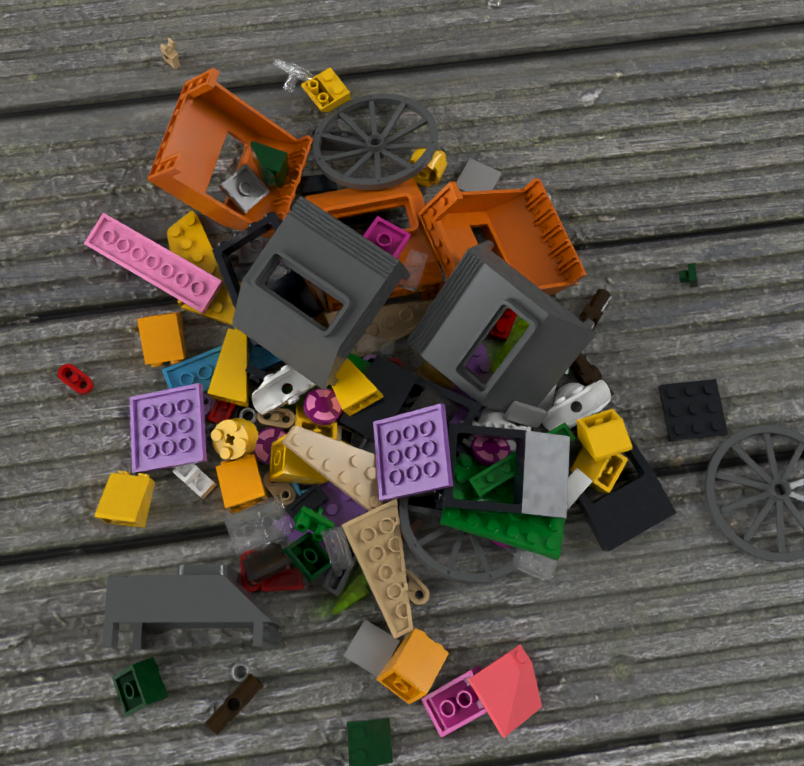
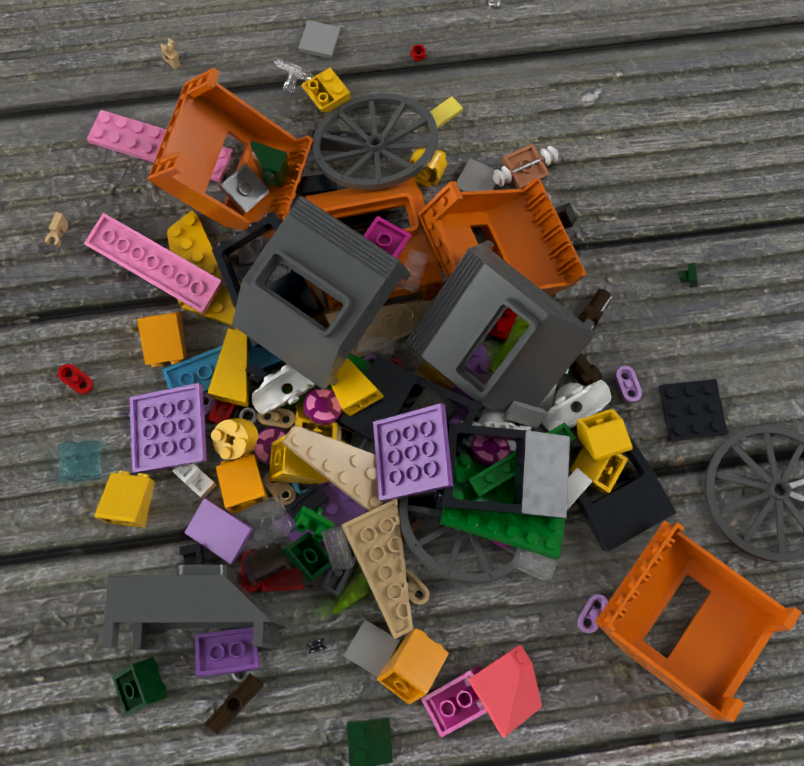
(57, 228): none -> tan plate
(79, 461): none -> clear light blue slope
(140, 140): none -> bright pink plate
(193, 554): none -> black panel
(219, 531): none -> medium lavender tile
(226, 652): none -> medium lavender tile
(316, 646): none -> black bush
(319, 39): none -> light grey tile
(418, 48): none -> red plate
(446, 111): none -> light yellow tile
(525, 165): none -> nougat plate
(566, 215): none -> black panel
(591, 613): none -> lavender plate
(628, 385): none -> lavender plate
(720, 638): none -> orange panel

